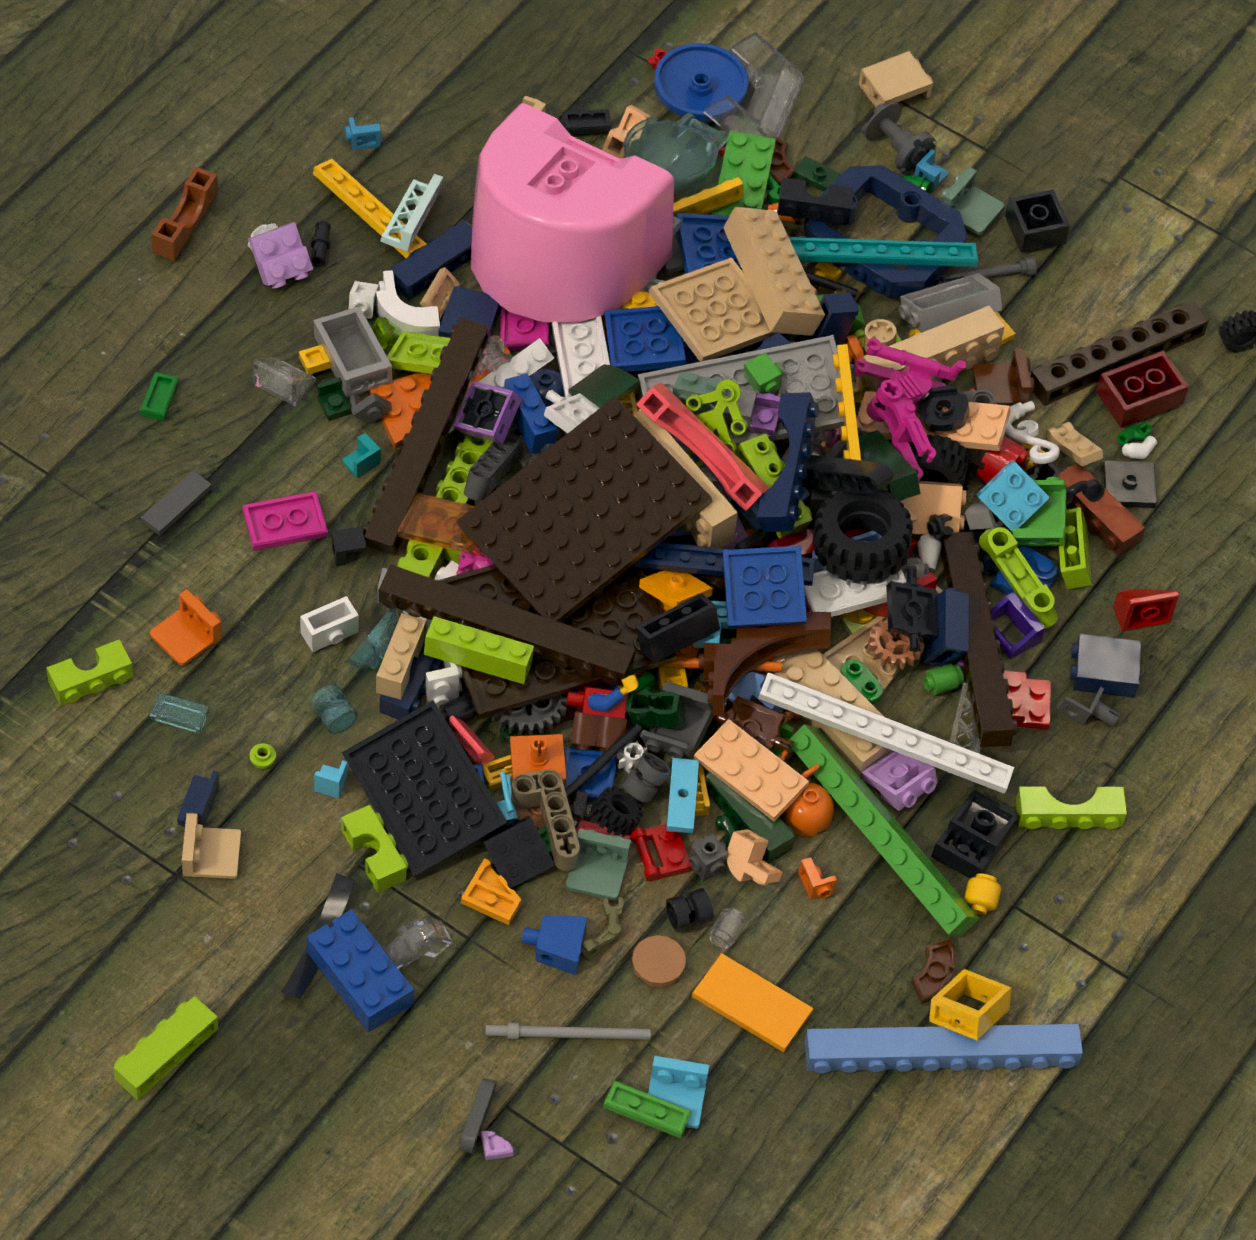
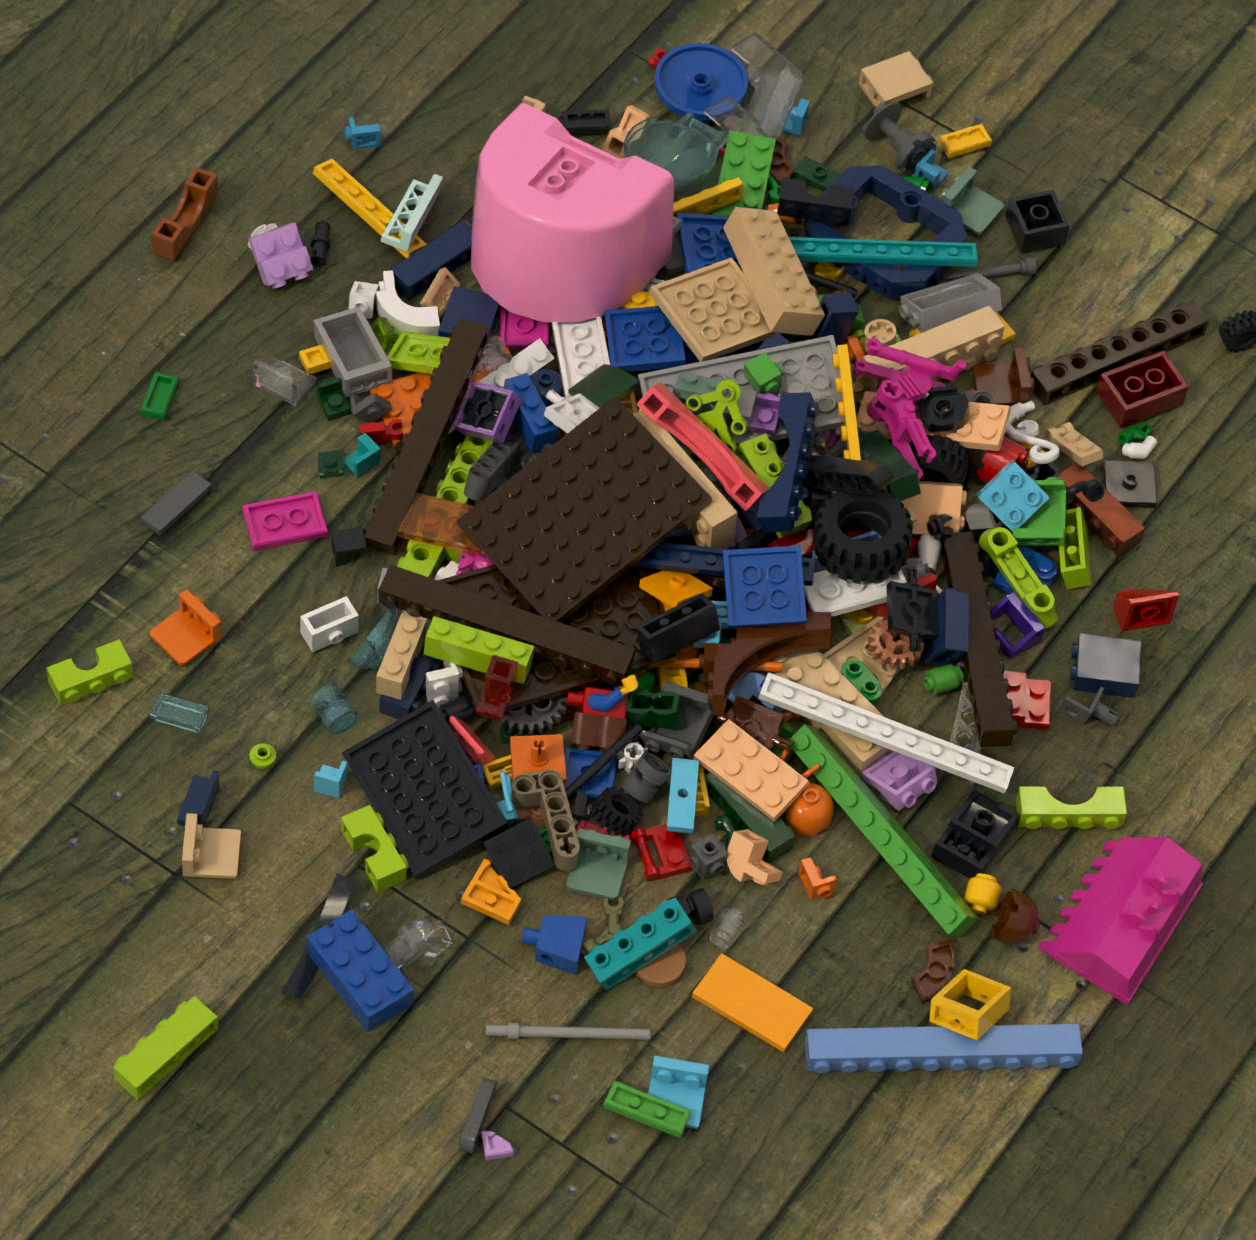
(331, 463): none -> clear green plate
(380, 433): none -> red plate
(498, 687): none -> clear red brick
(640, 943): none -> teal brick
(797, 118): none -> dark azure bracket
(965, 141): none -> yellow plate
(1016, 918): none -> reddish brown cylinder
(1126, 913): none -> dark pink piece

